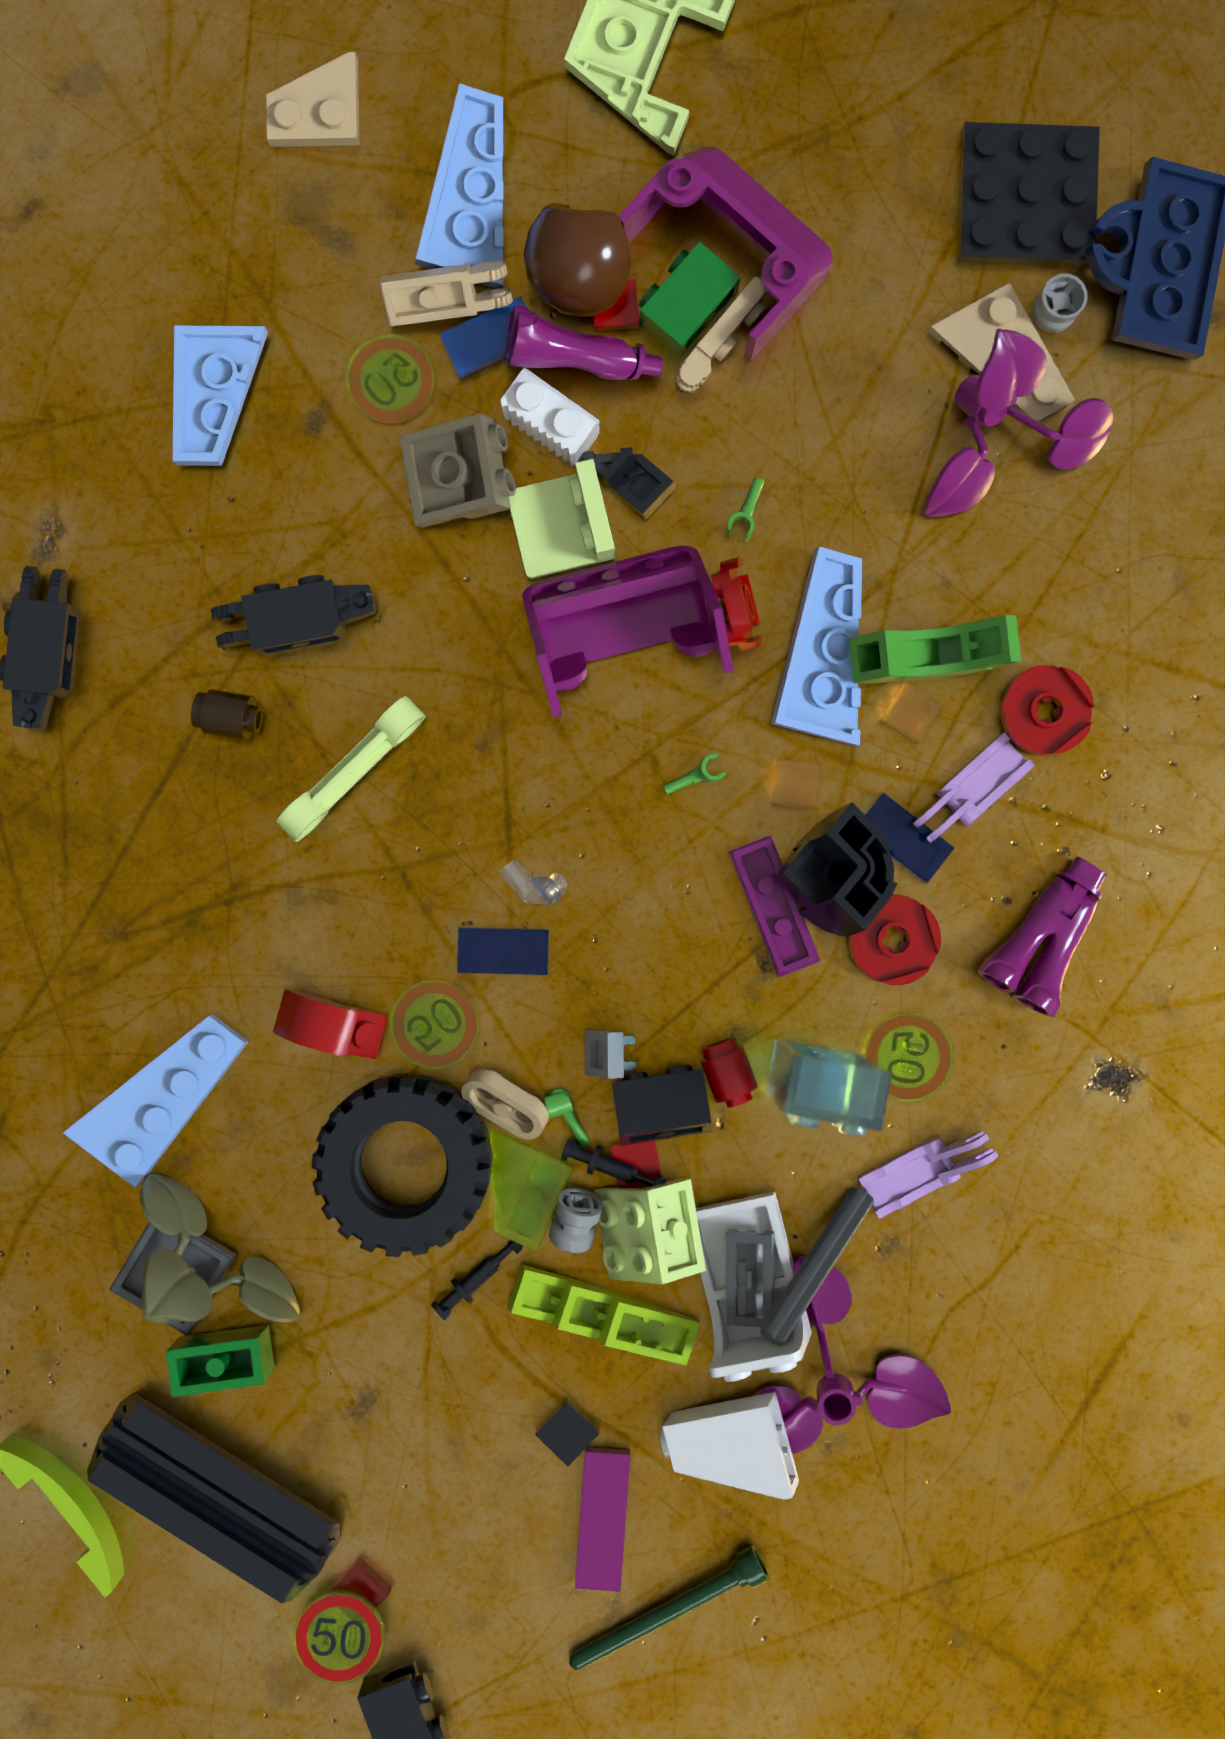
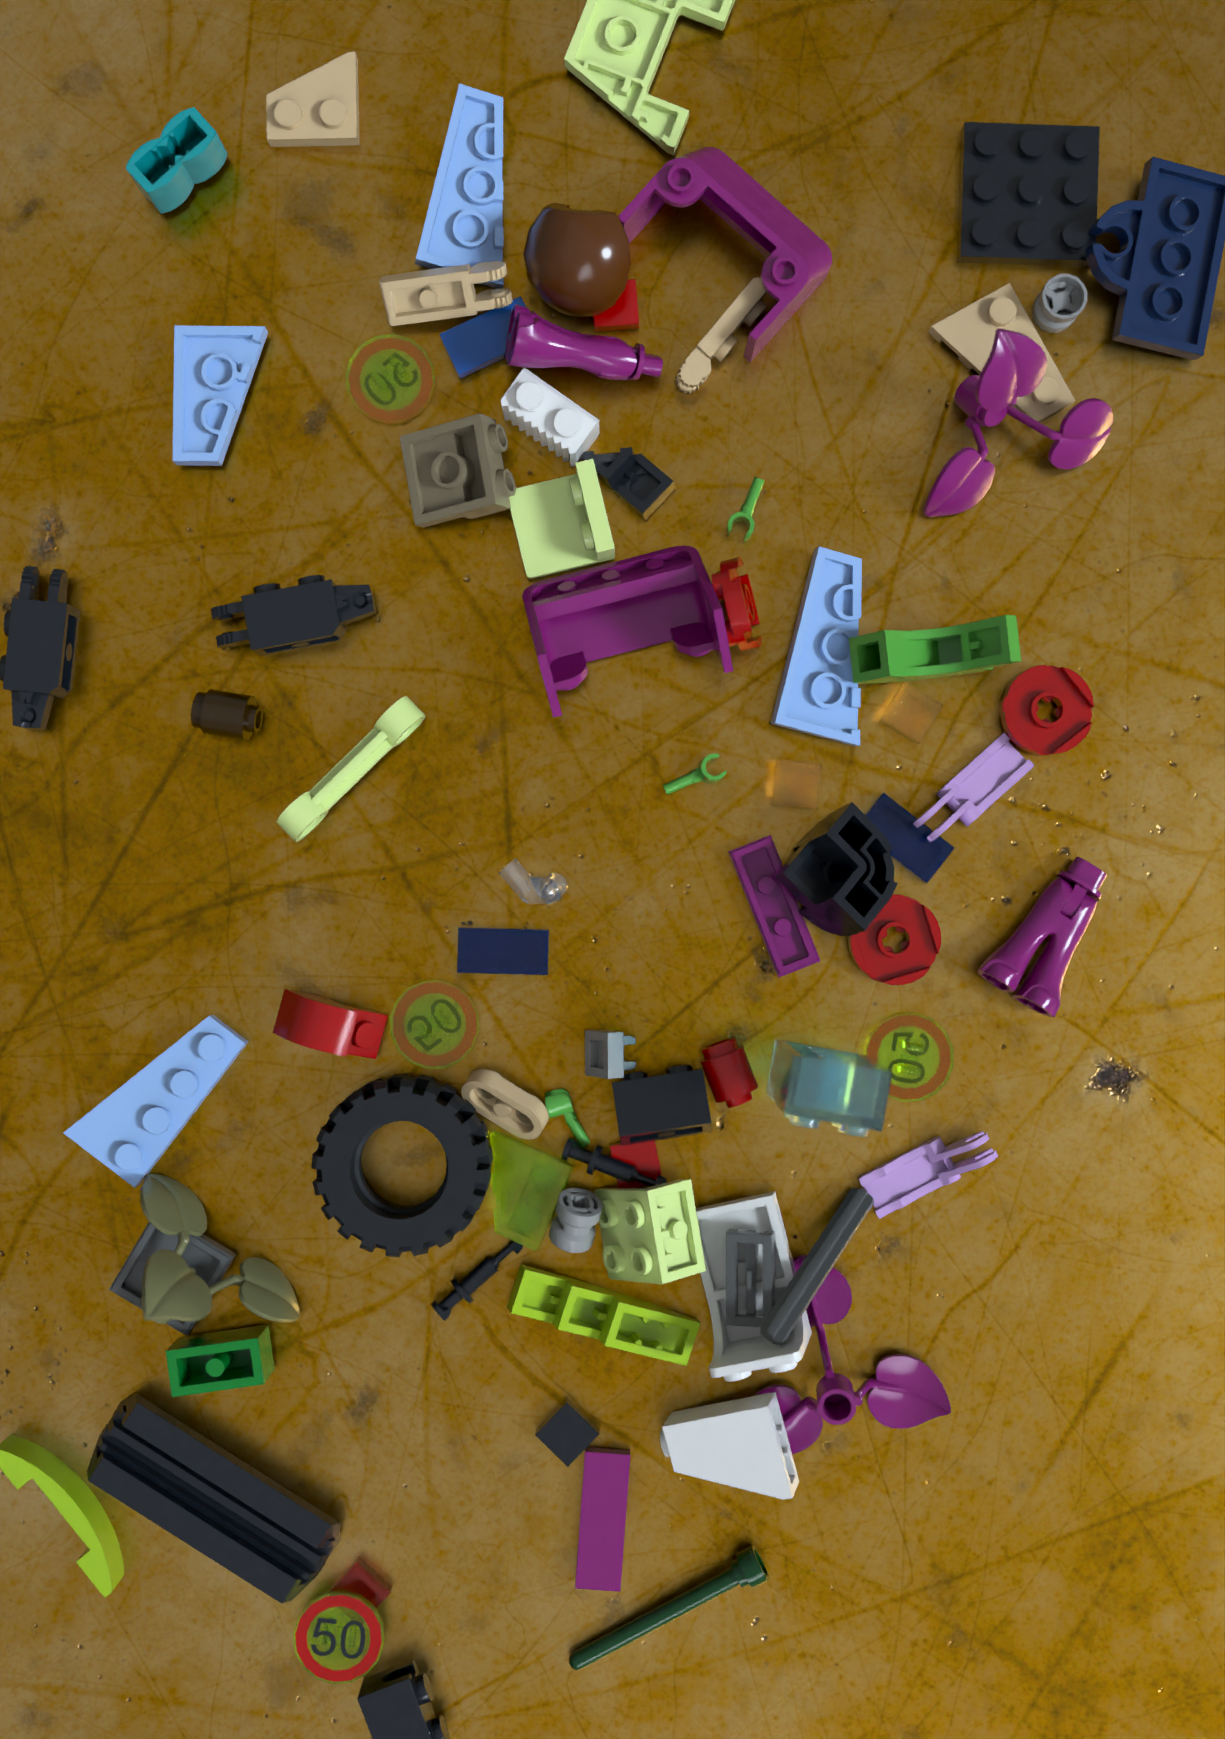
(181, 157): none -> teal brick
(688, 299): green brick -> none

